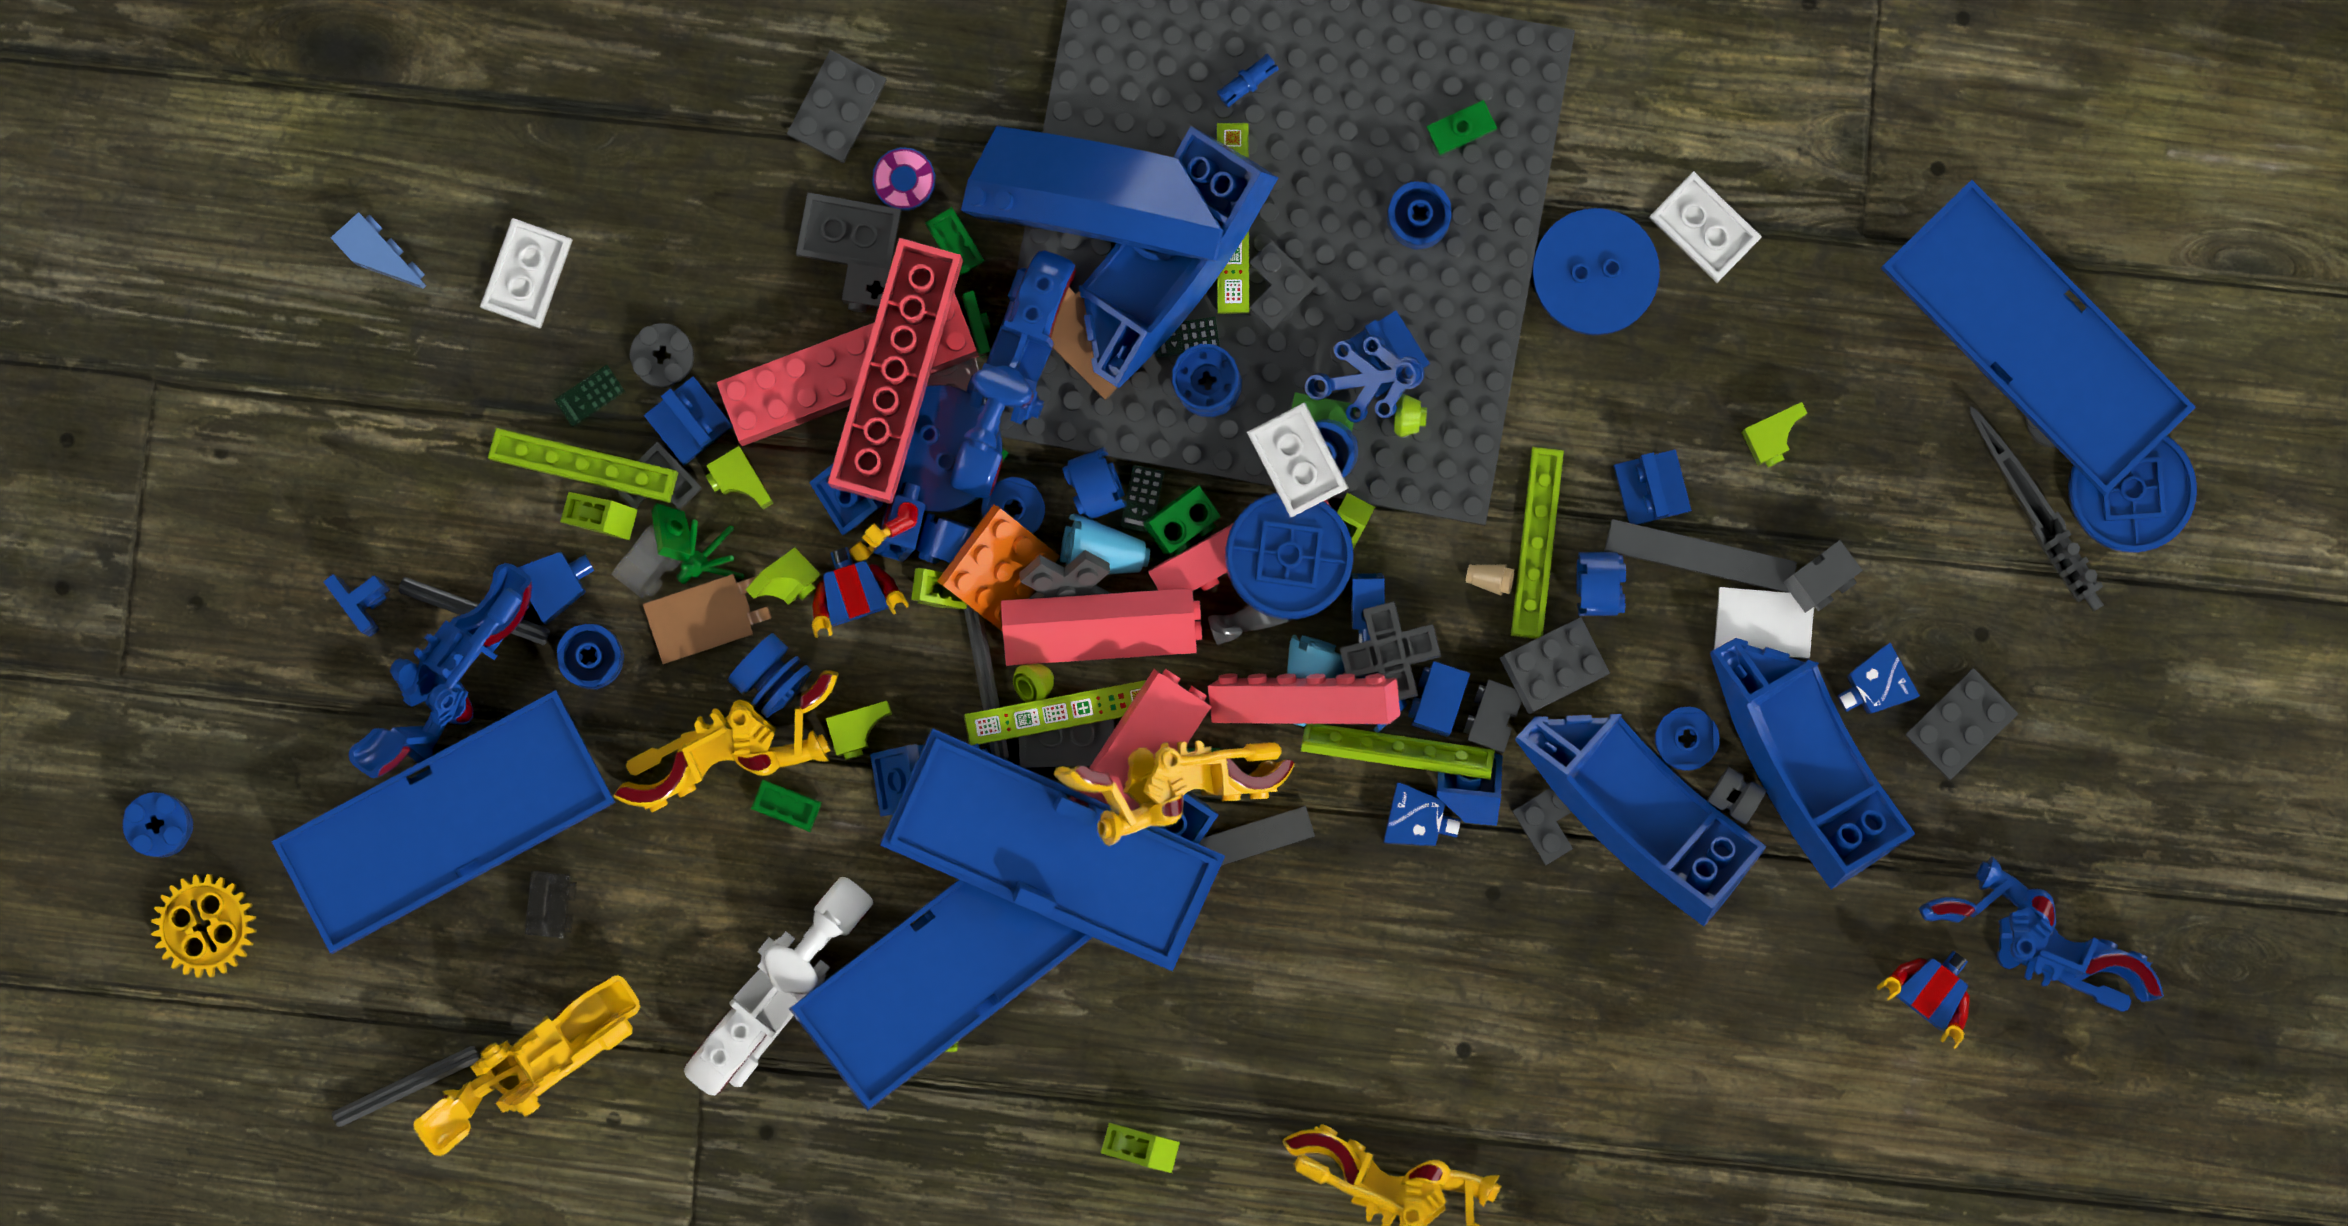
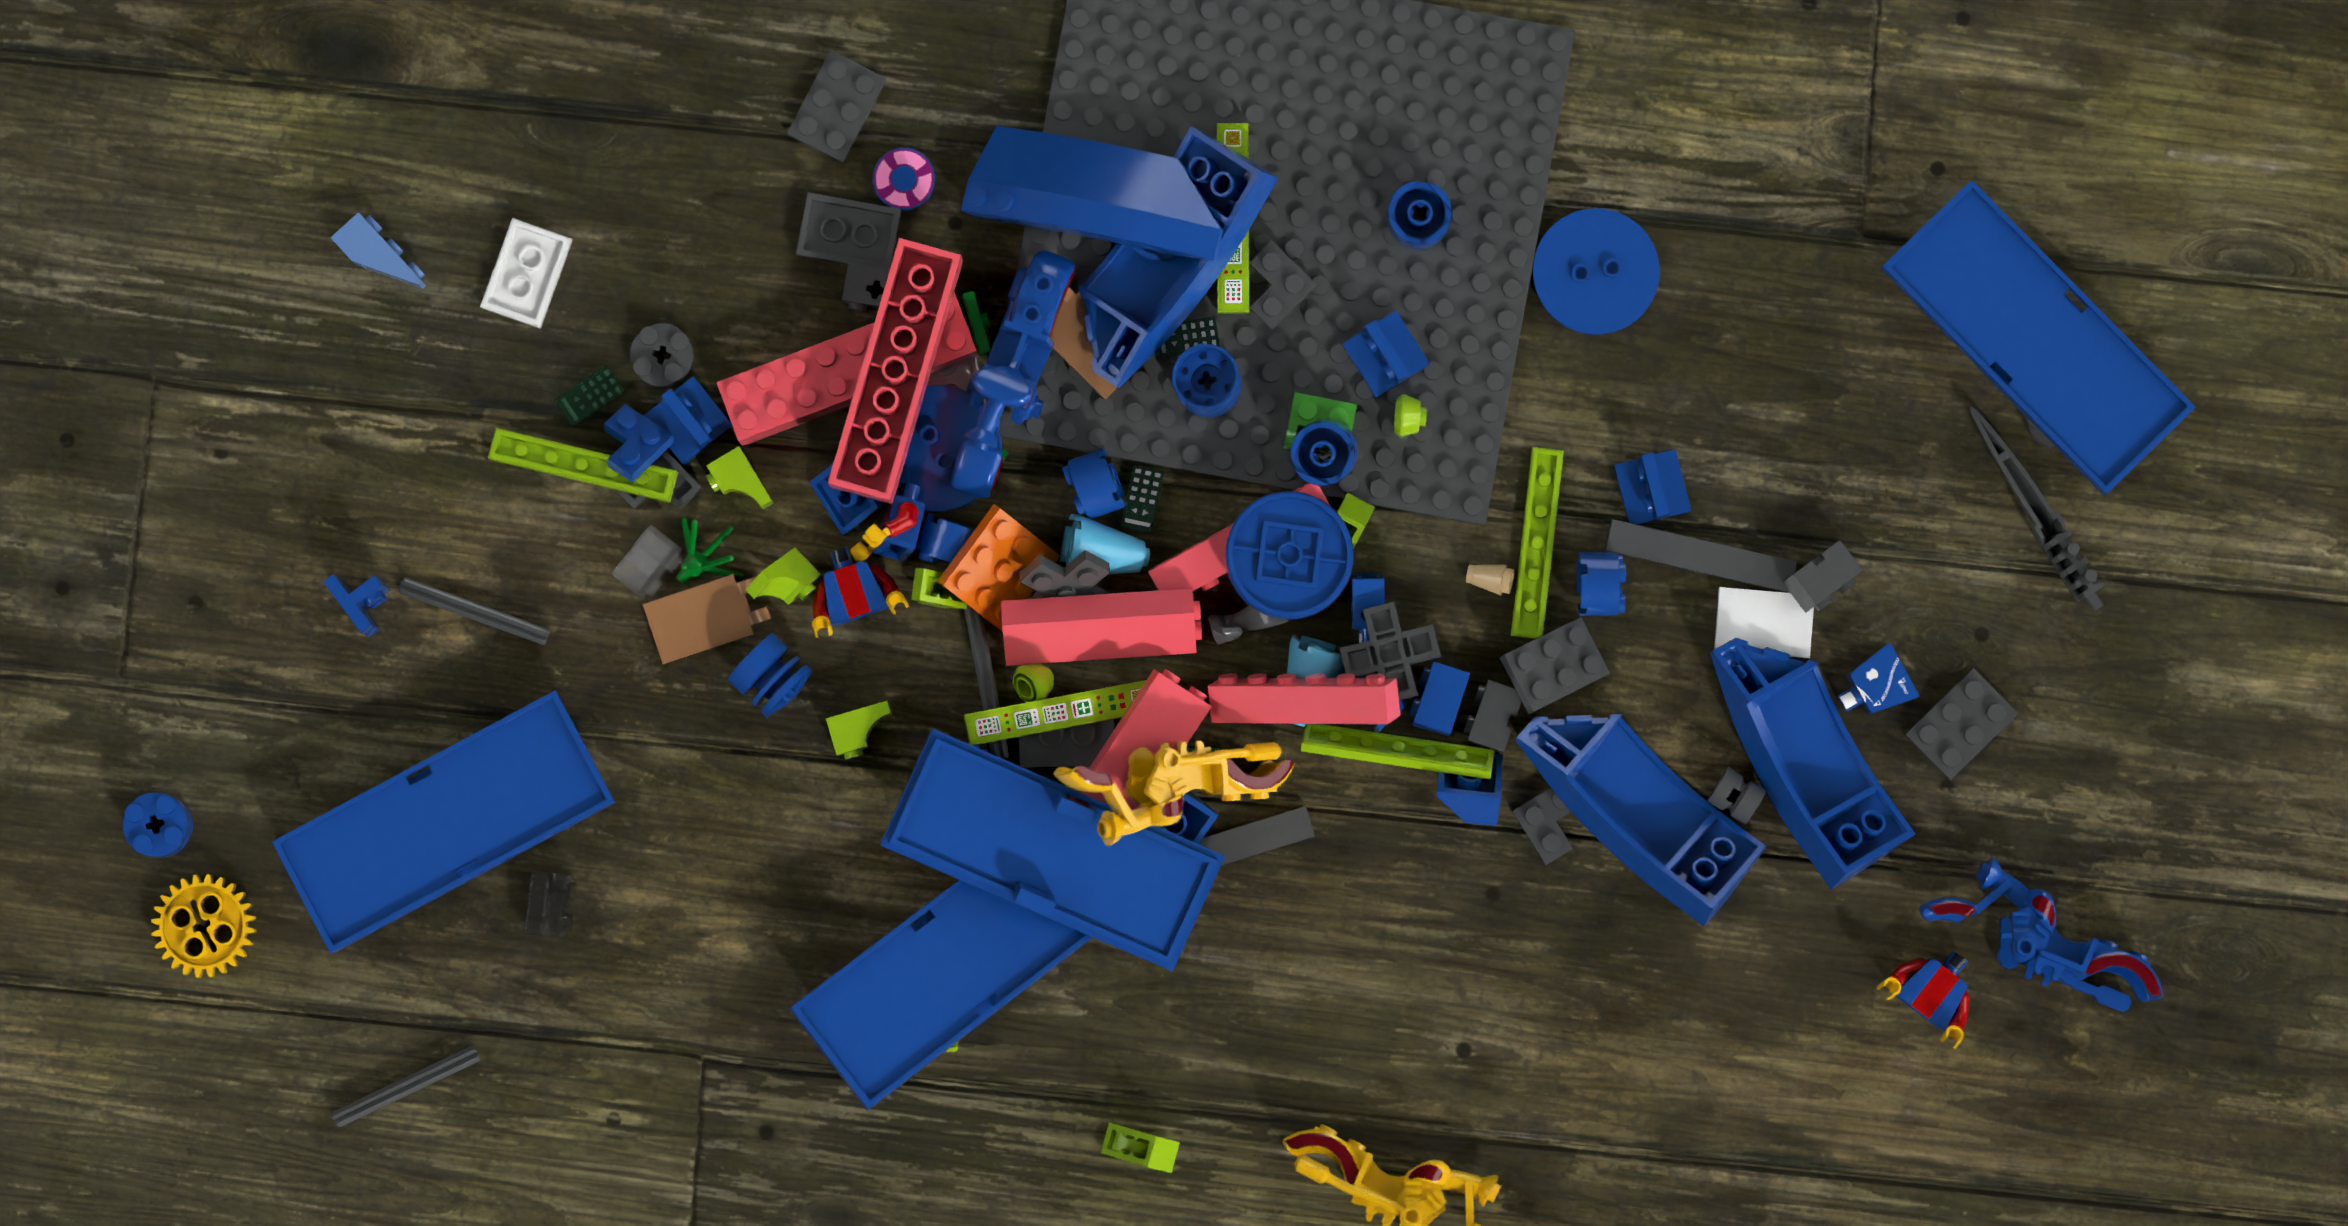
(439, 672): blue piece -> none
(534, 1063): yellow piece -> none
(556, 583): blue torso -> none
(599, 515): lime arch -> none
(608, 655): blue brick -> none
(642, 442): none -> blue plate
(671, 532): green plate -> none
(739, 737): yellow piece -> none
(764, 1001): white piece -> none
(786, 805): green plate -> none
(892, 773): blue bracket -> none
(953, 237): green plate -> none
(1026, 494): blue plate -> none
(1178, 514): green brick -> none
(1247, 80): blue pin -> none
(1297, 459): white tile -> none
(1370, 377): blue plant -> none
(1417, 819): blue torso -> none
(1461, 127): green plate -> none
(1699, 725): blue plate -> none
(1705, 227): white tile -> none
(1769, 437): lime arch -> none
(2144, 507): blue plate -> none

